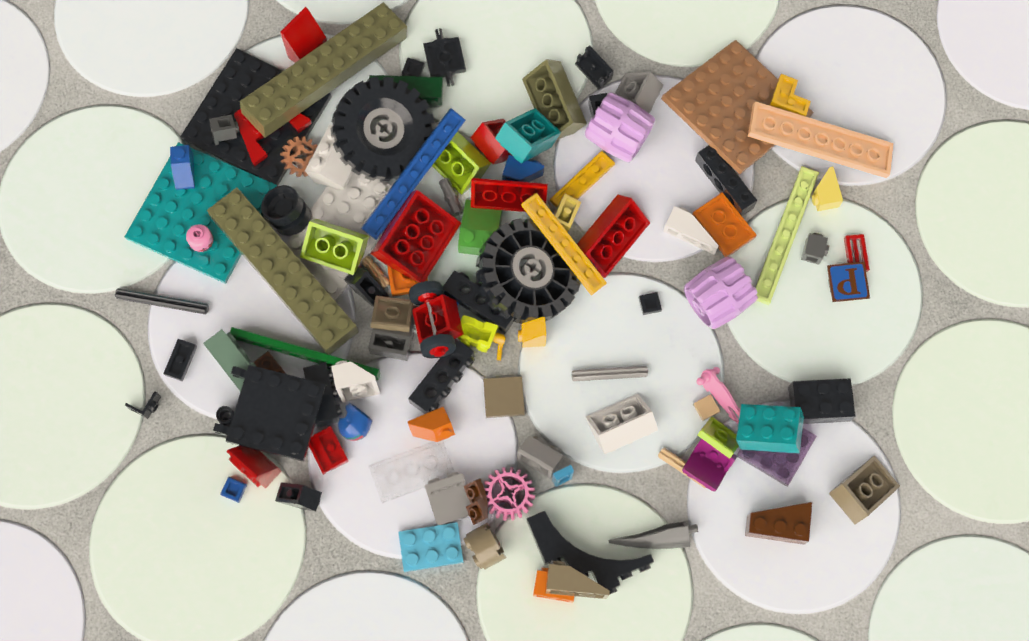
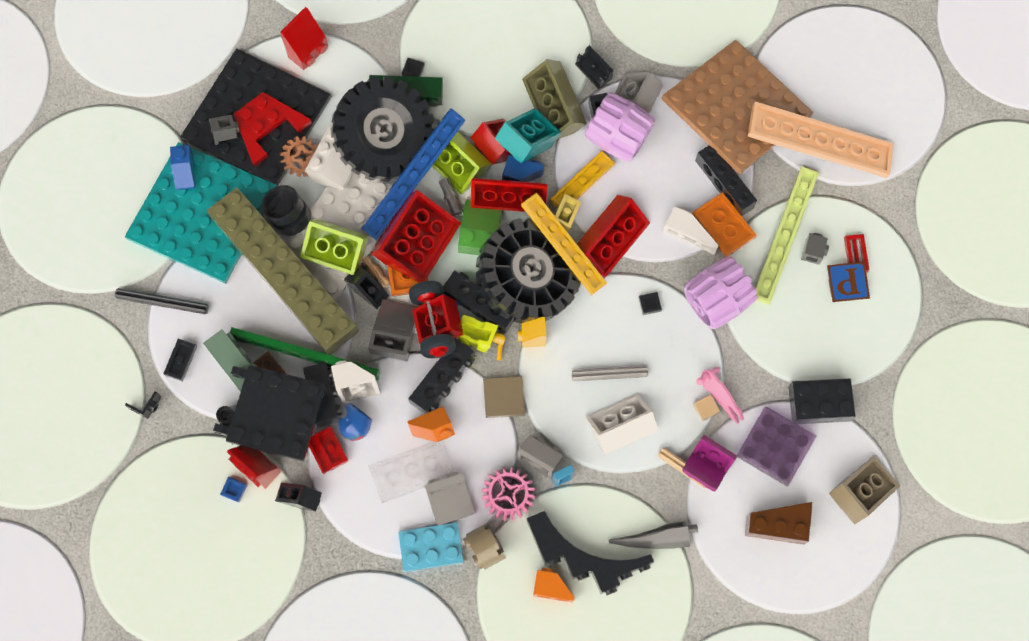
(199, 238): bright pink head -> none
(323, 69): olive brick -> none
(392, 314): dark tan tile -> none
(444, 57): black plate -> none
(479, 507): reddish brown slope -> none
(570, 582): dark tan slope -> none
(719, 437): lime tile -> none
(770, 428): teal brick -> none
(785, 99): yellow plate -> none
(827, 193): light yellow slope -> none

